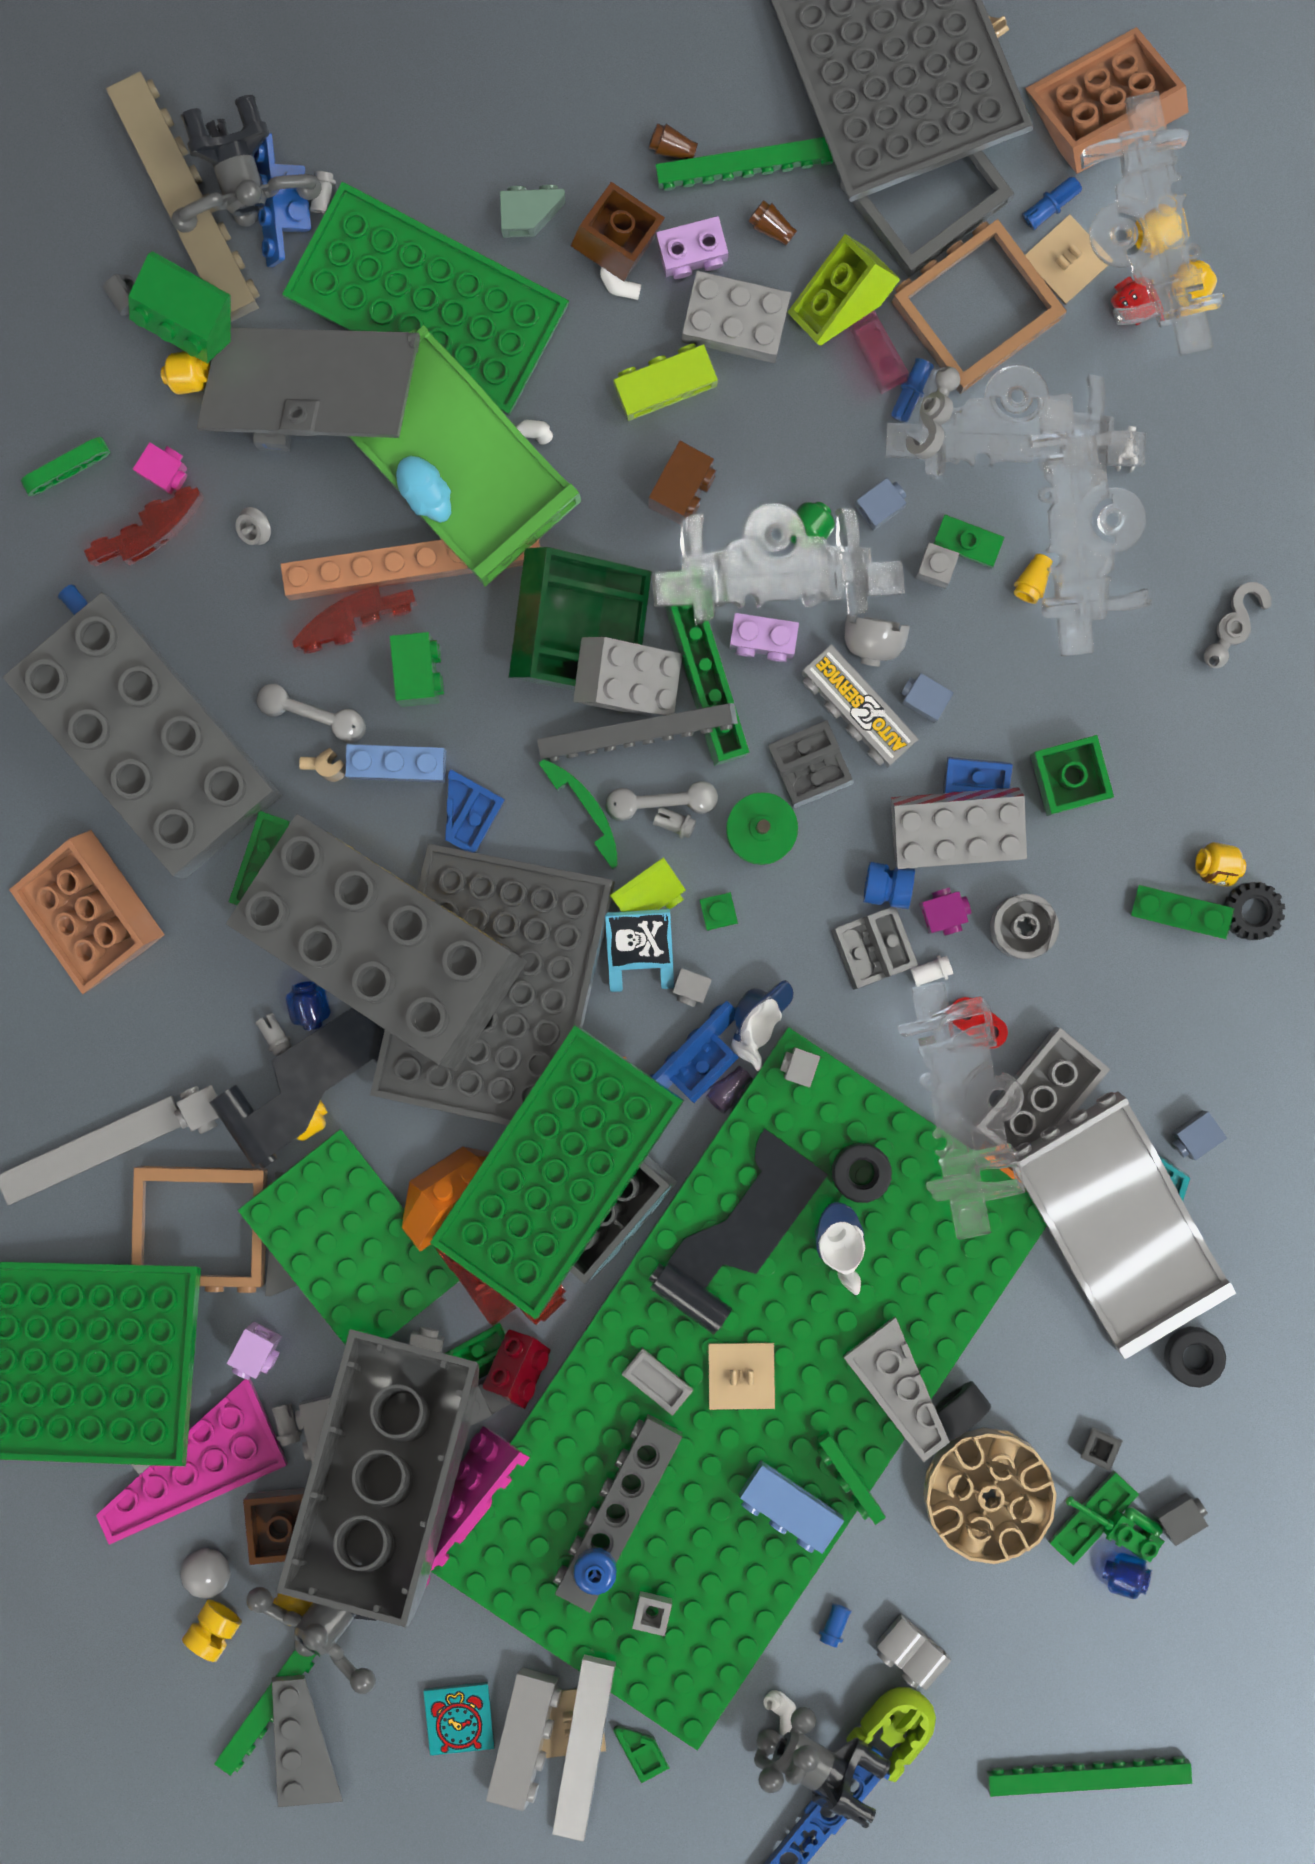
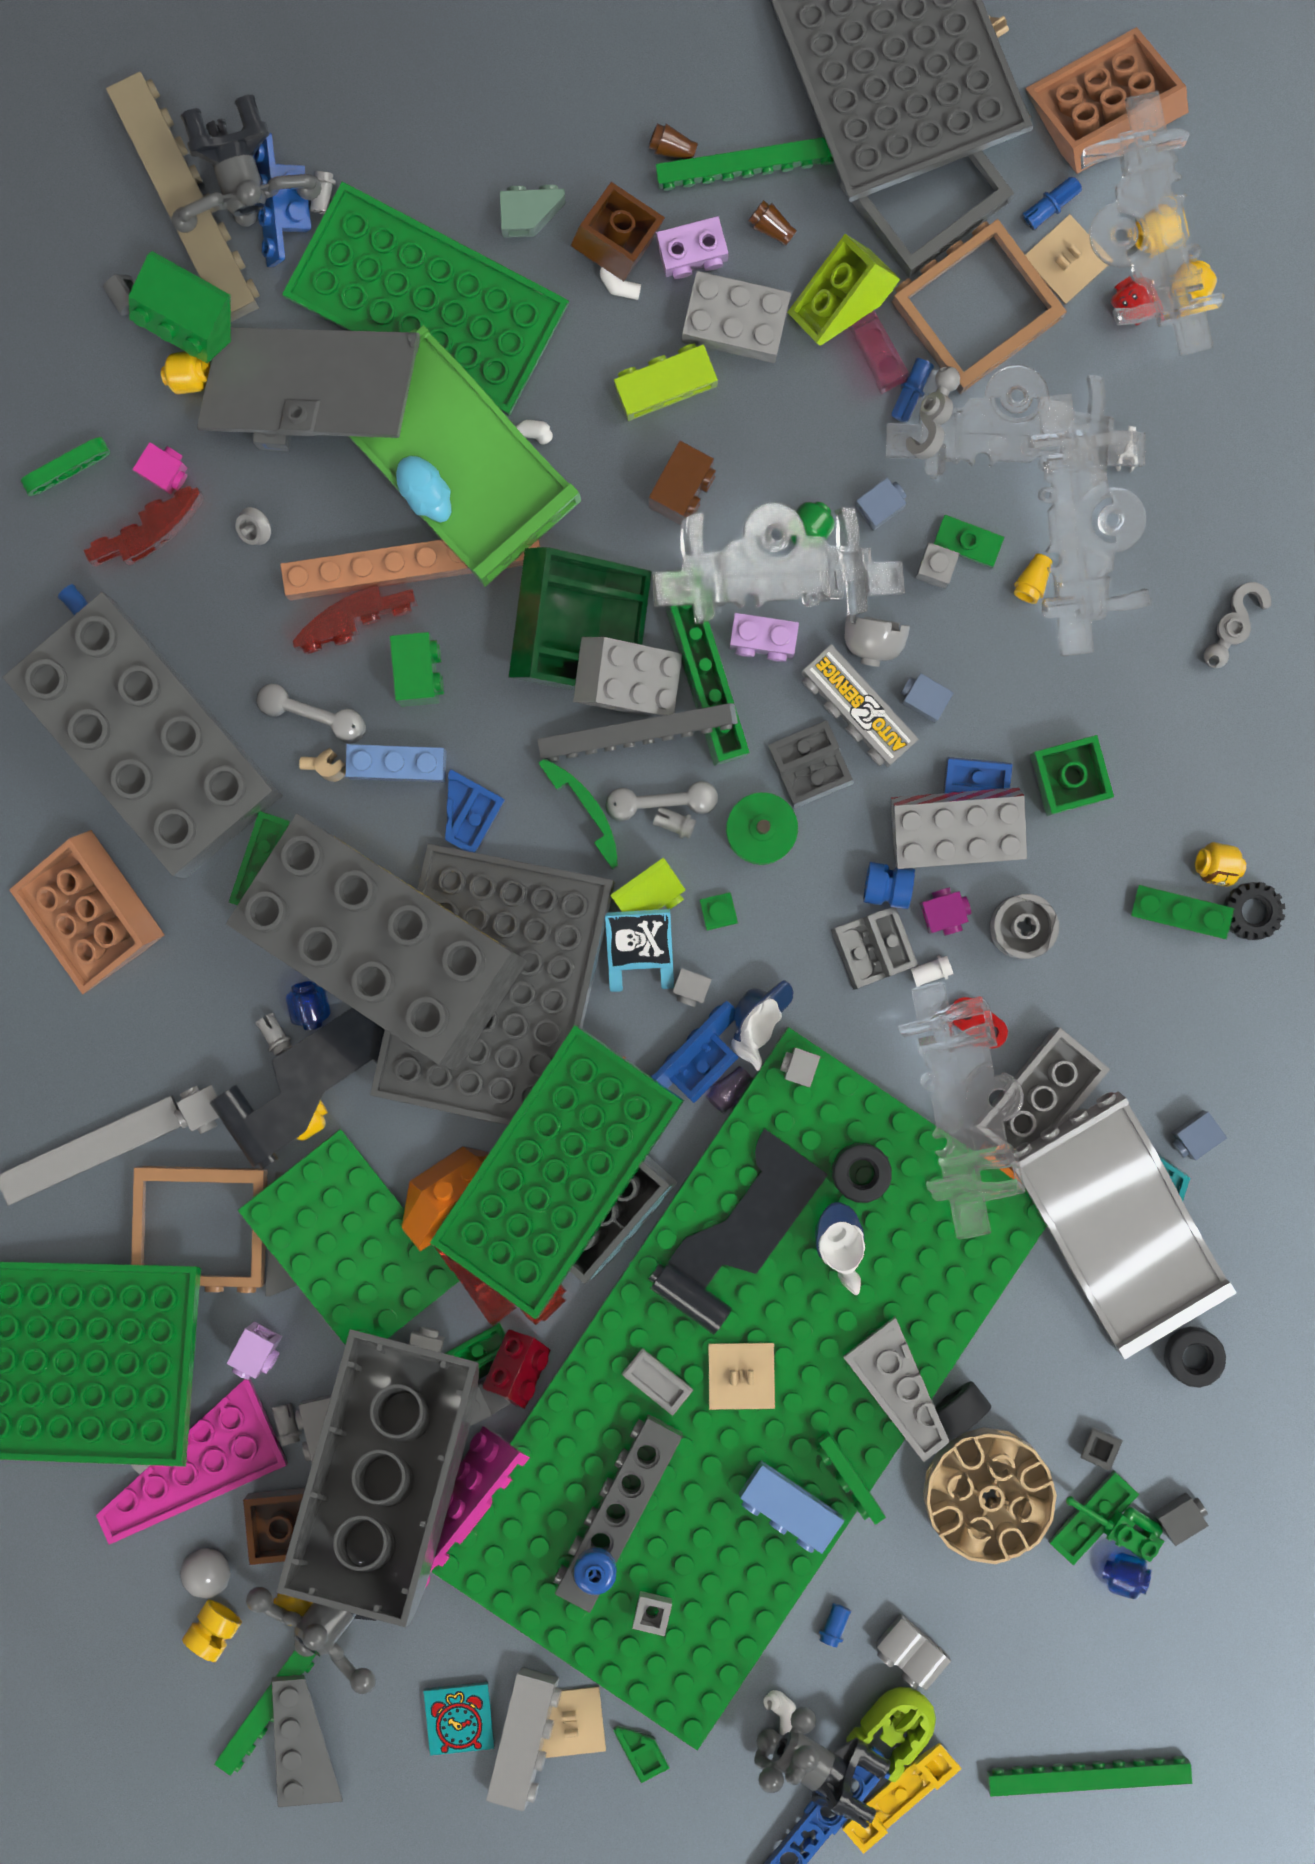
(584, 1747): tile -> none
(896, 1798): none -> yellow slope

